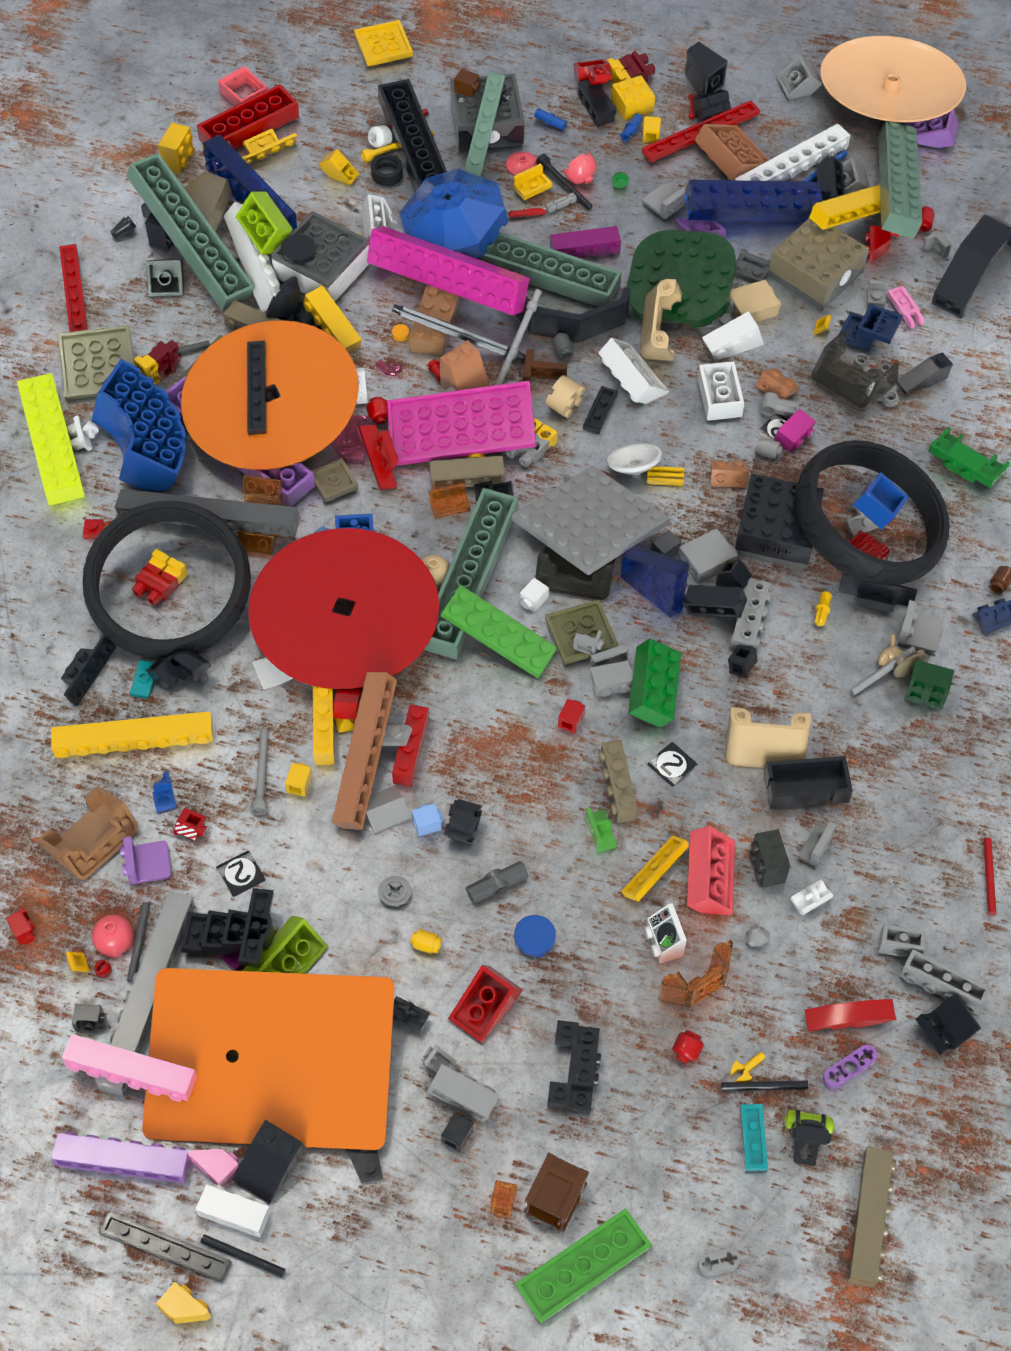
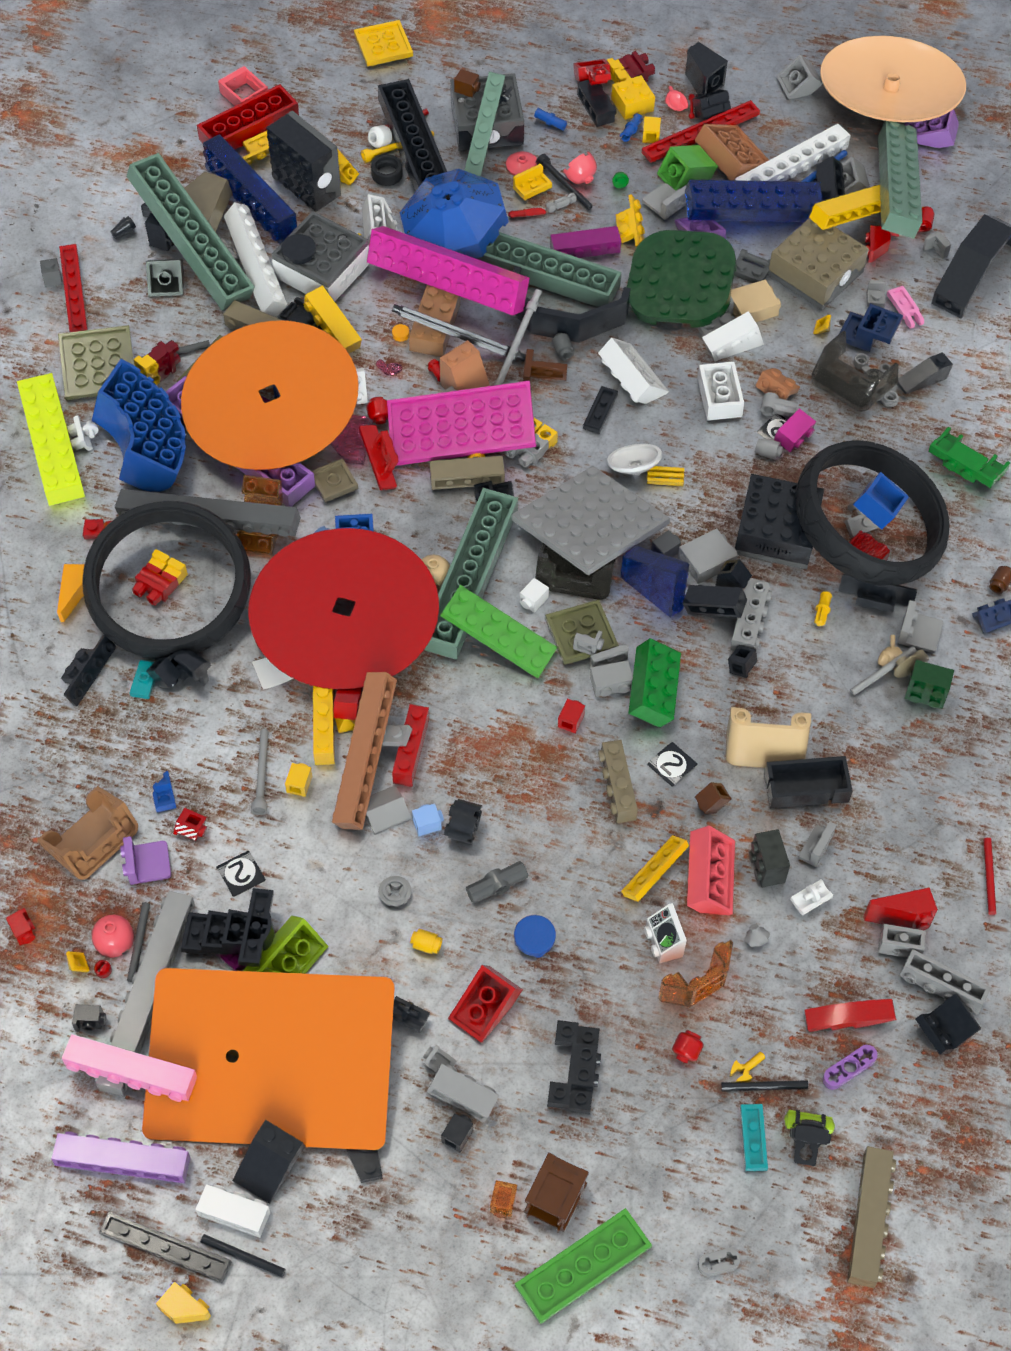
(51, 272): none -> dark grey brick
(70, 590): none -> light orange slope
(132, 734): yellow brick -> none
(176, 147): yellow brick -> none
(215, 1164): bright pink slope -> none
(256, 388): black tile -> none
(263, 222): lime brick -> none
(286, 301): black brick -> none
(304, 161): none -> black piece
(449, 500): clear orange bracket -> none
(565, 396): tan brick -> none
(600, 830): bright green panel -> none
(630, 222): none -> yellow bracket
(653, 341): tan windscreen -> none
(676, 100): none -> coral piece
(686, 164): none -> bright green slope
(712, 798): none -> reddish brown brick
(729, 474): nougat bracket -> none
(907, 909): none -> red slope

